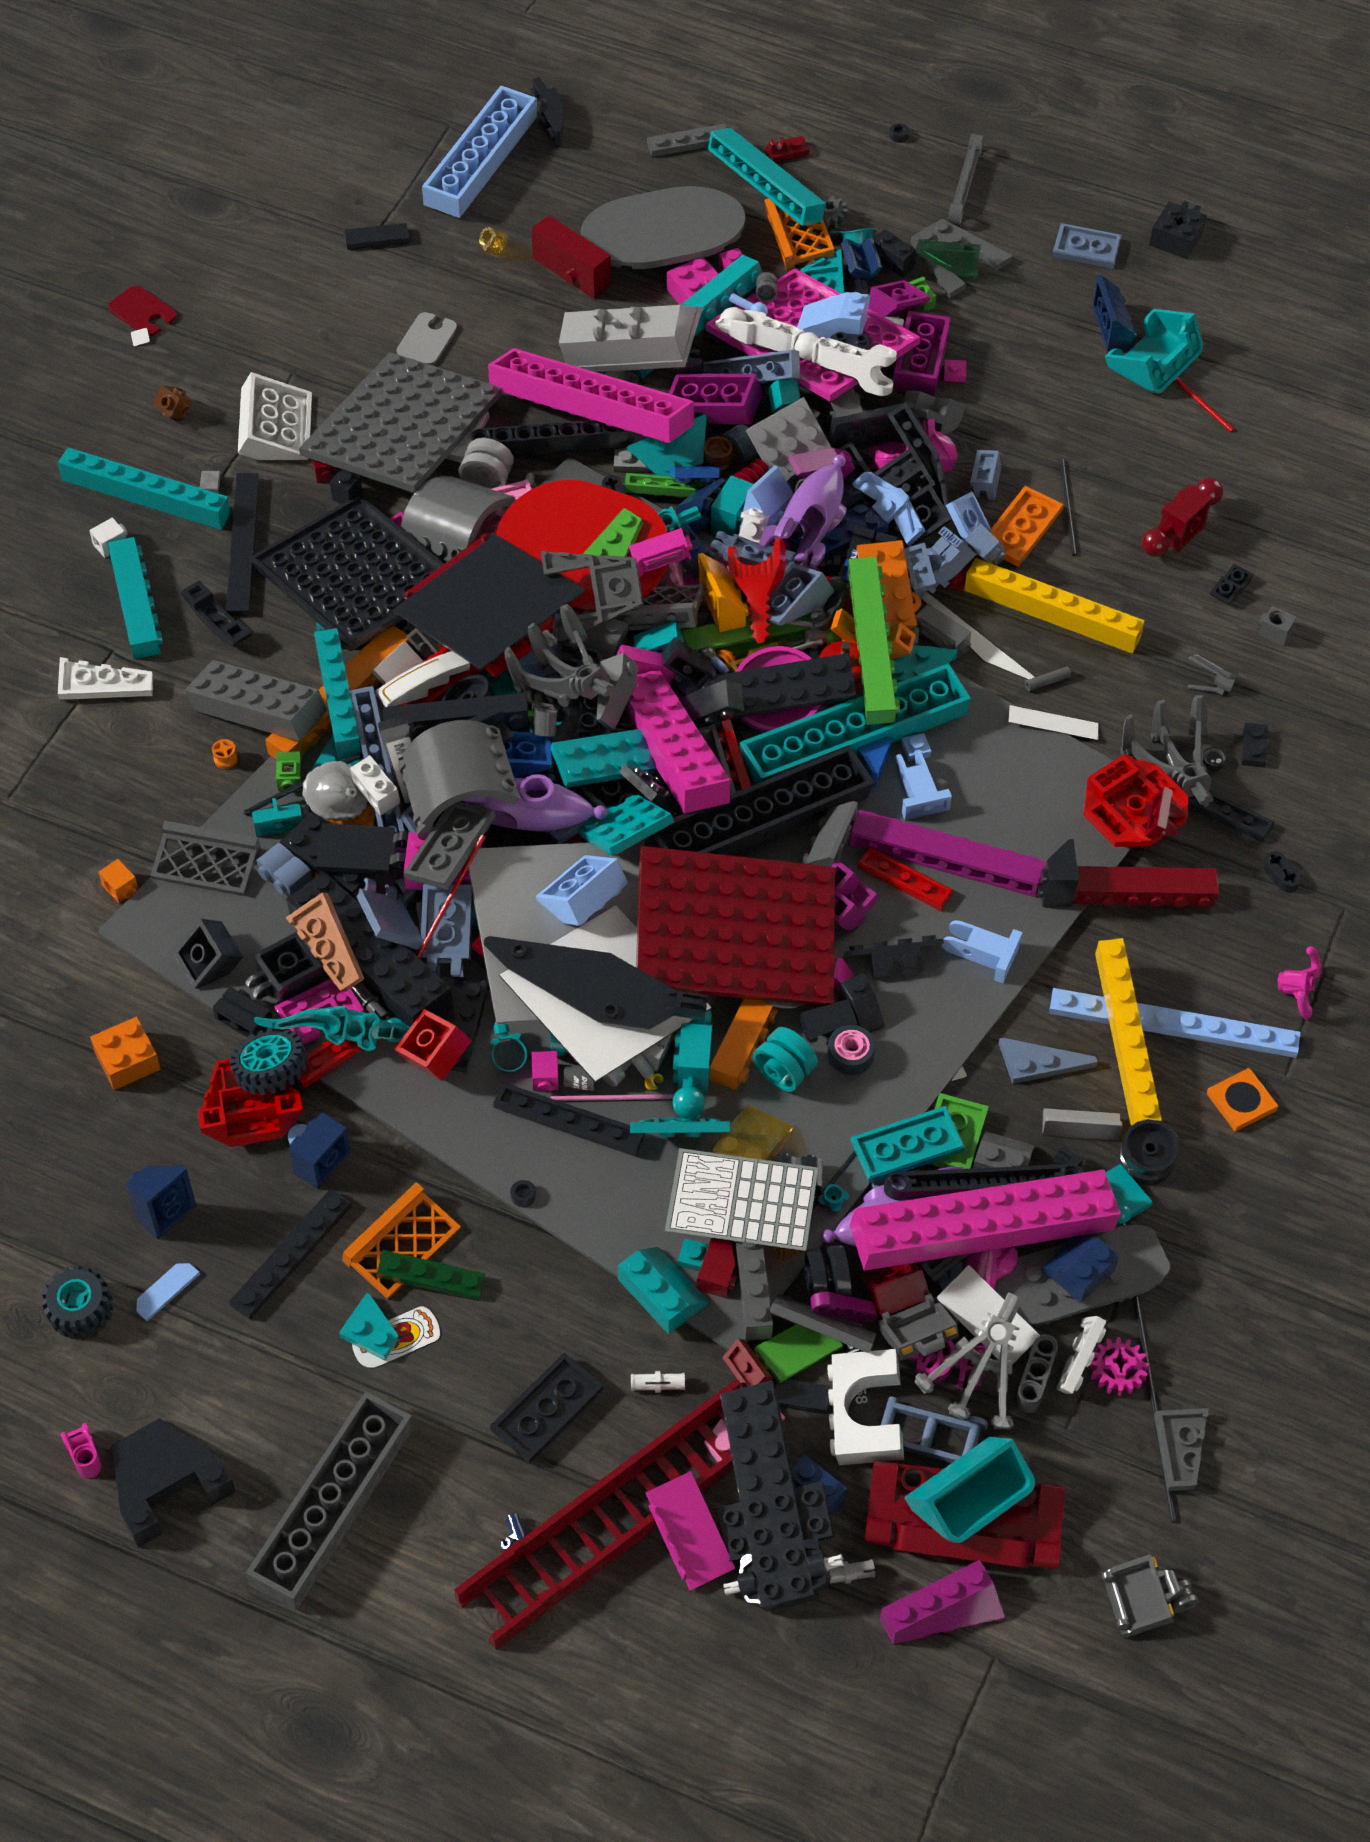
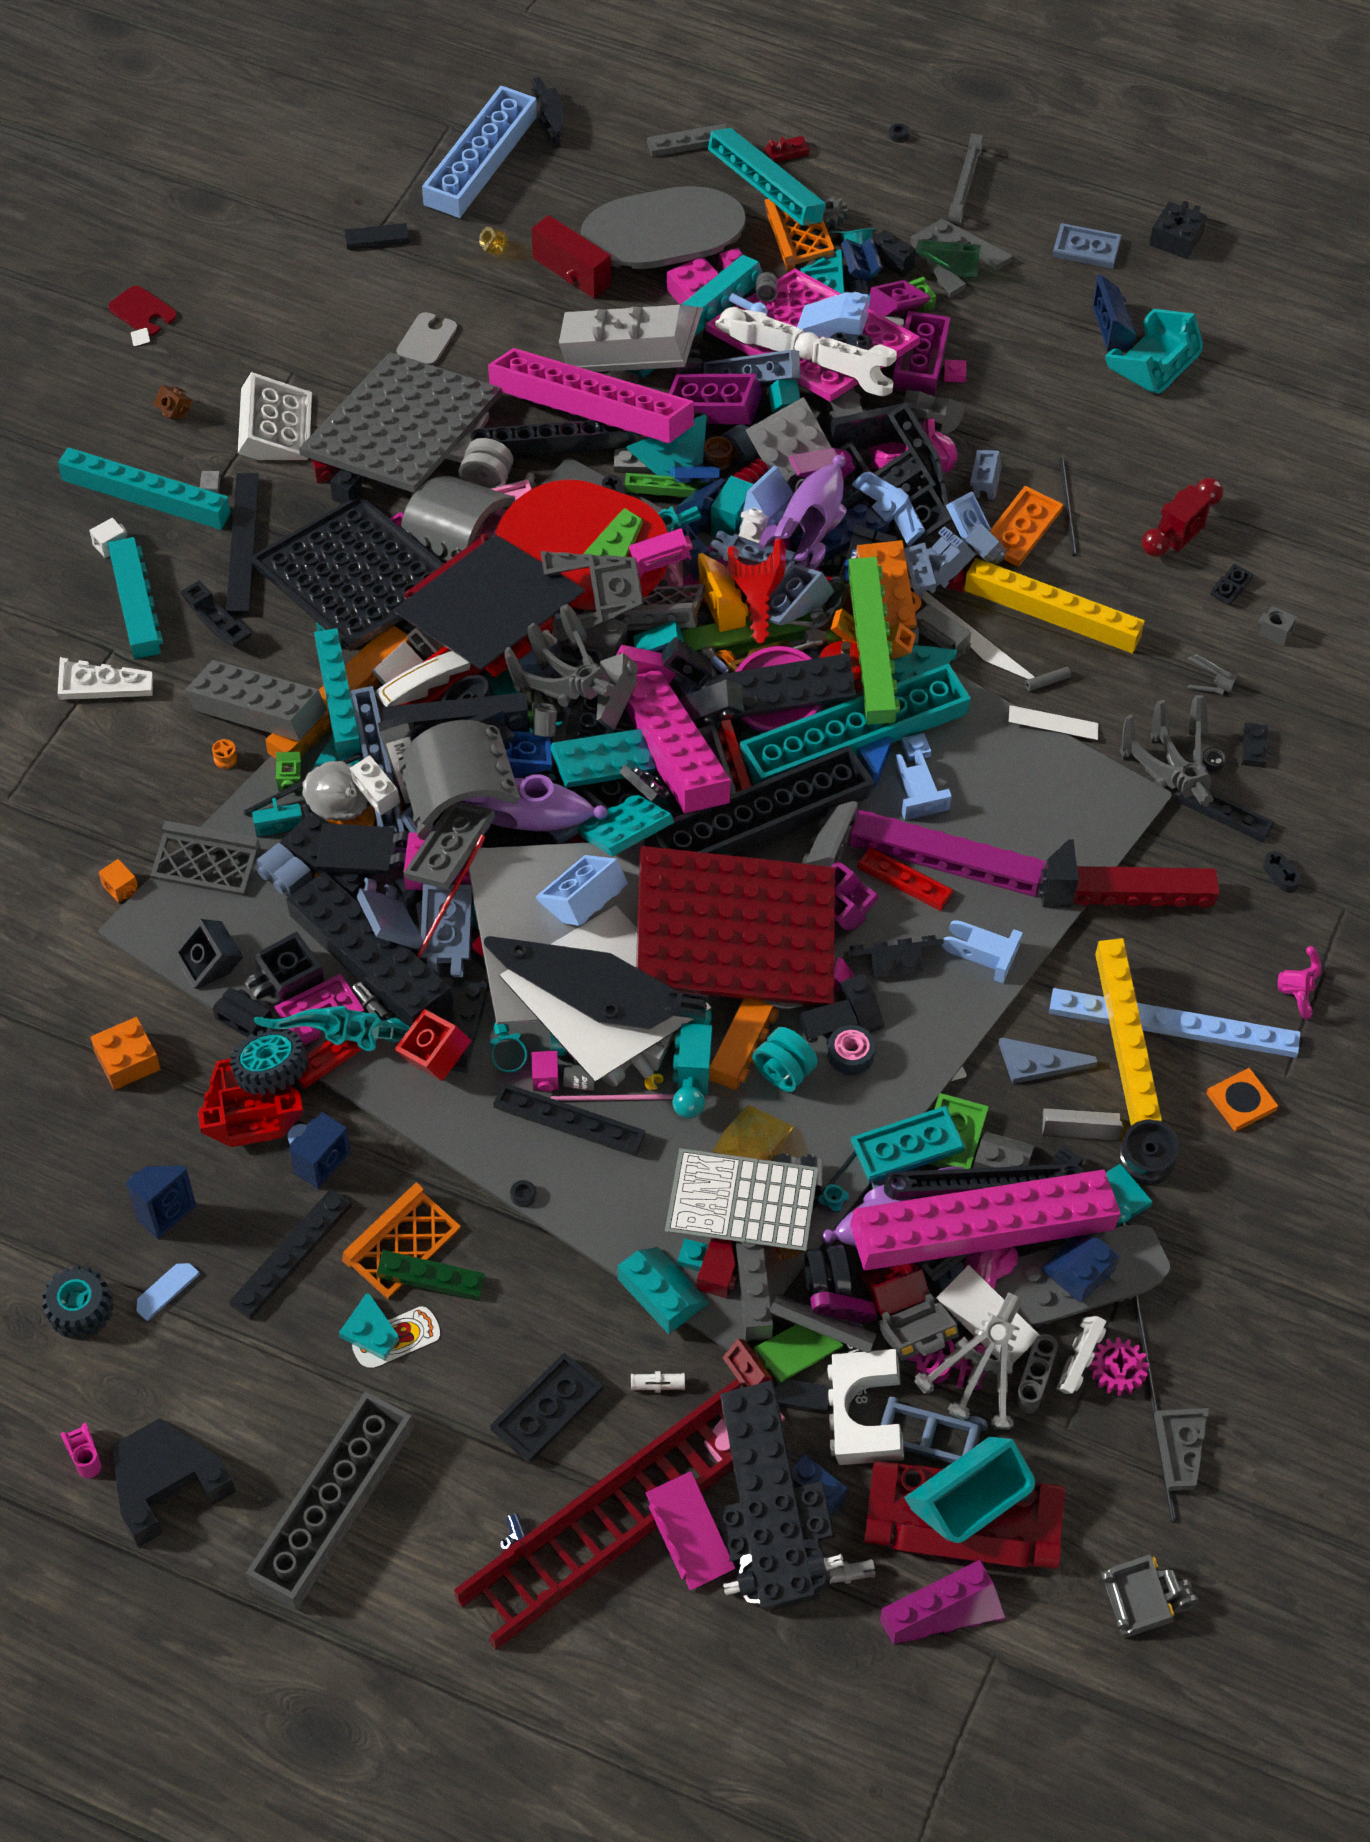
(323, 932): nougat wing -> none
(669, 1126): teal wing -> none
(1121, 798): red piece -> none
(1160, 809): dark red tile -> none
(1204, 405): red axle -> none

